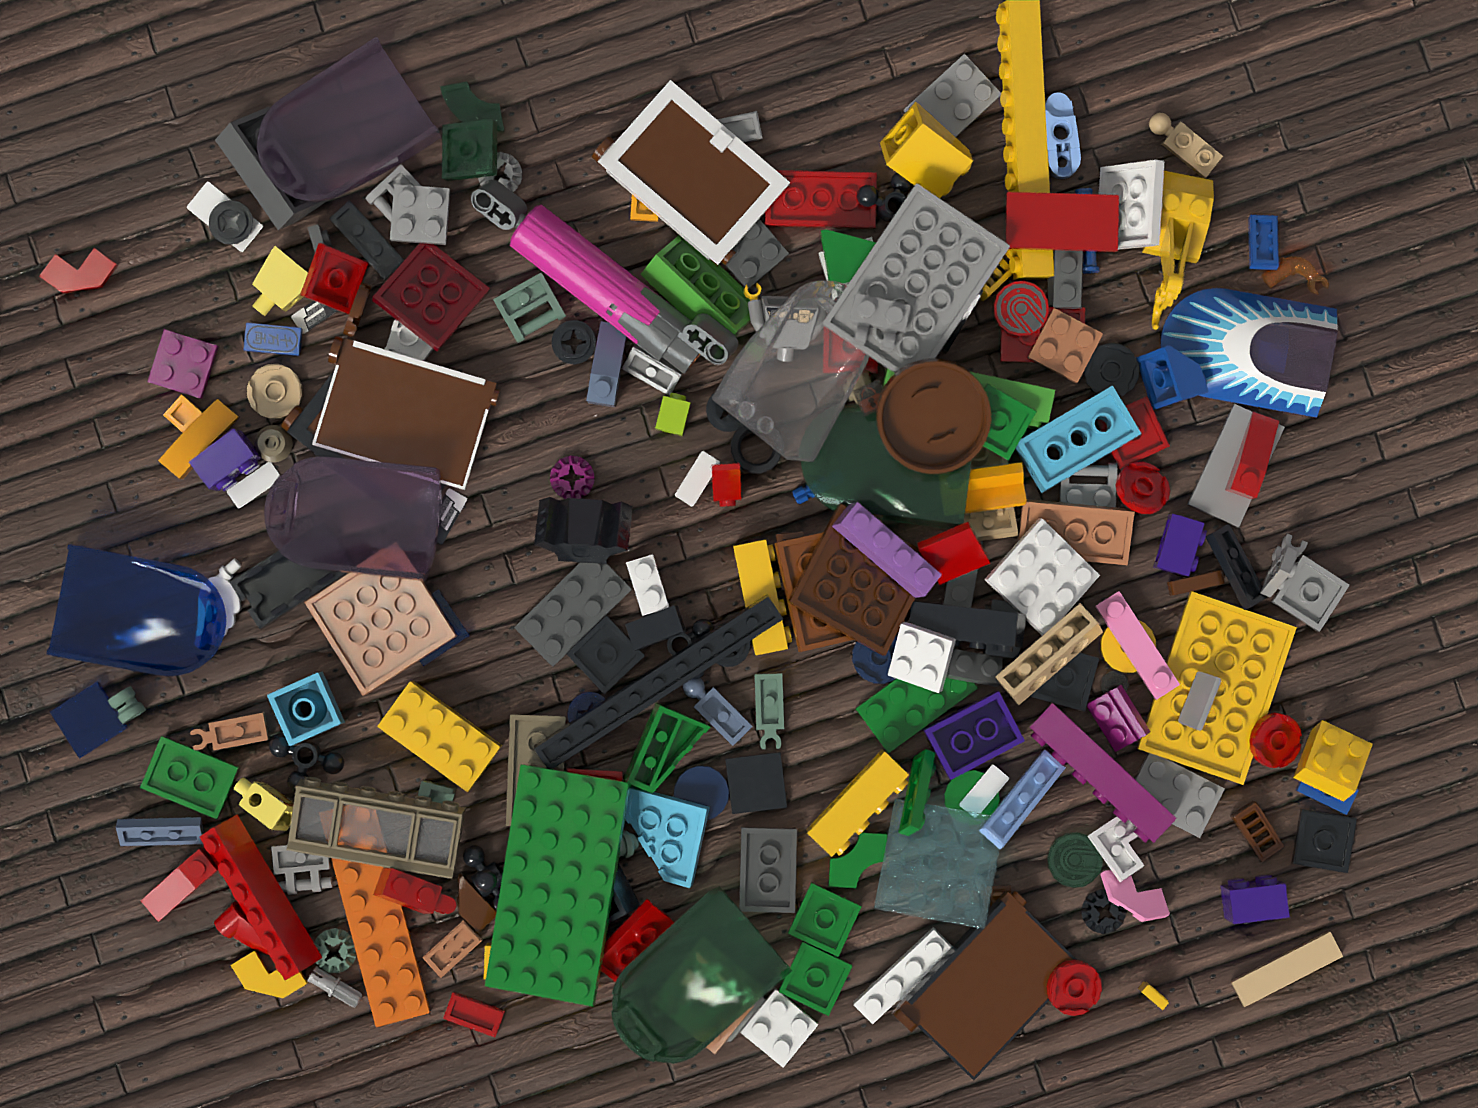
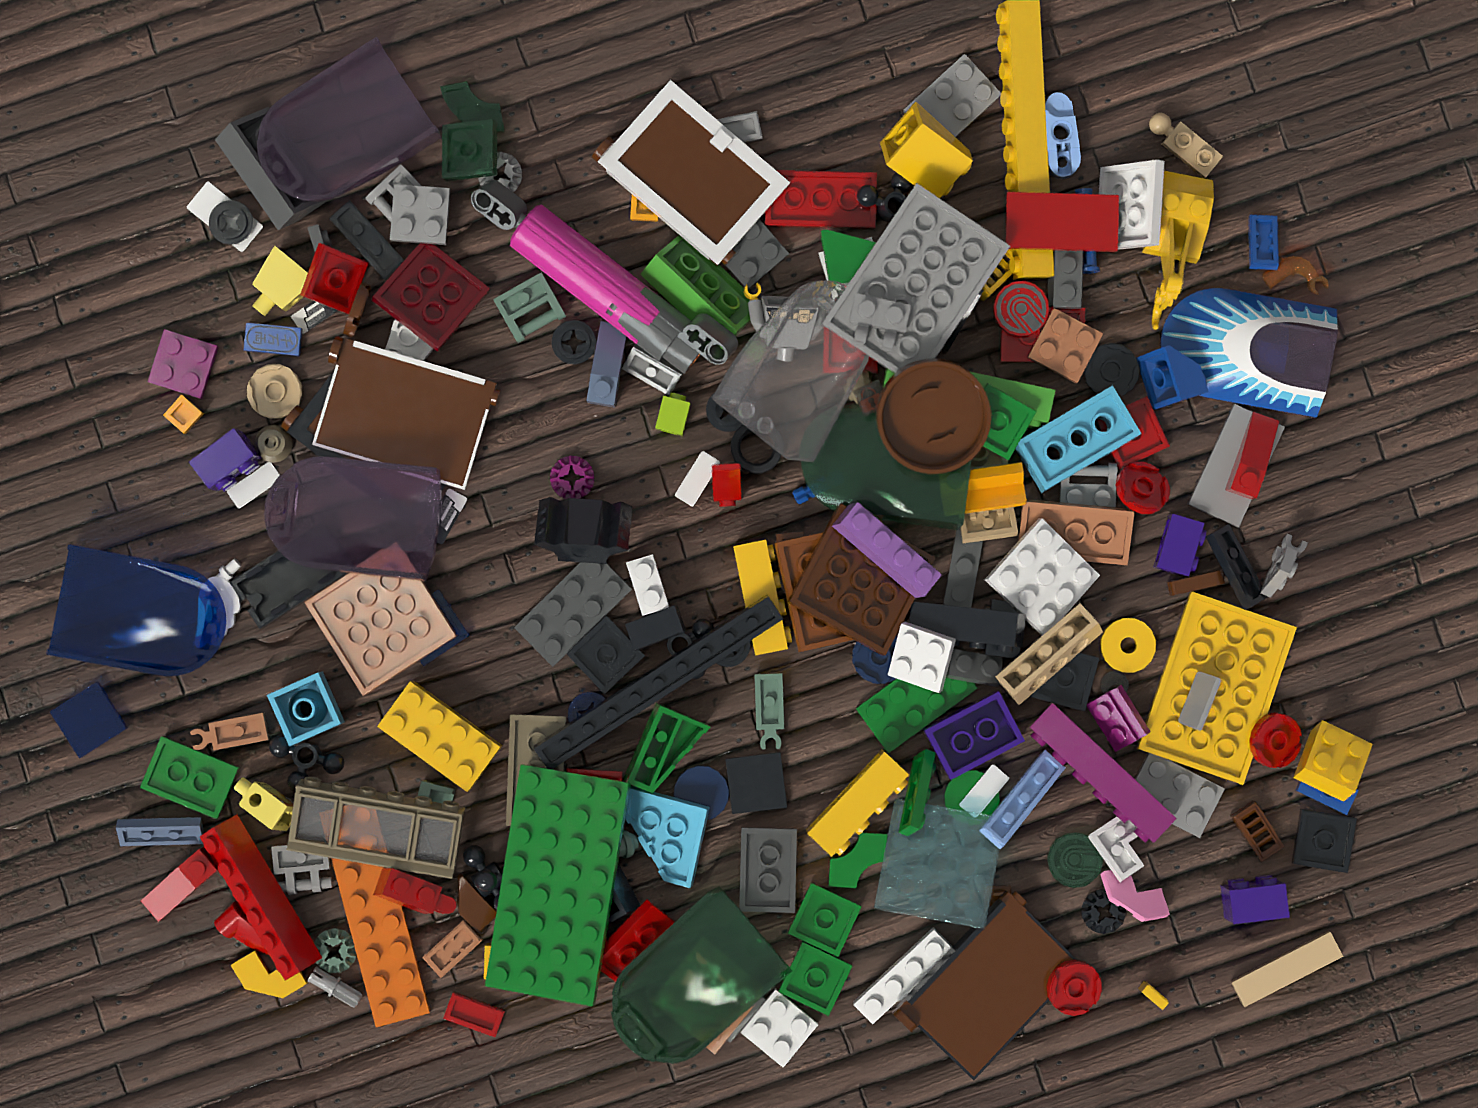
(90, 275): tile -> none
(126, 705): sand green wheel -> none
(197, 437): light orange slope -> none
(717, 711): sand blue plate -> none
(954, 552): red tile -> none
(1137, 645): bright pink plate -> none
(1311, 593): light grey plate -> none

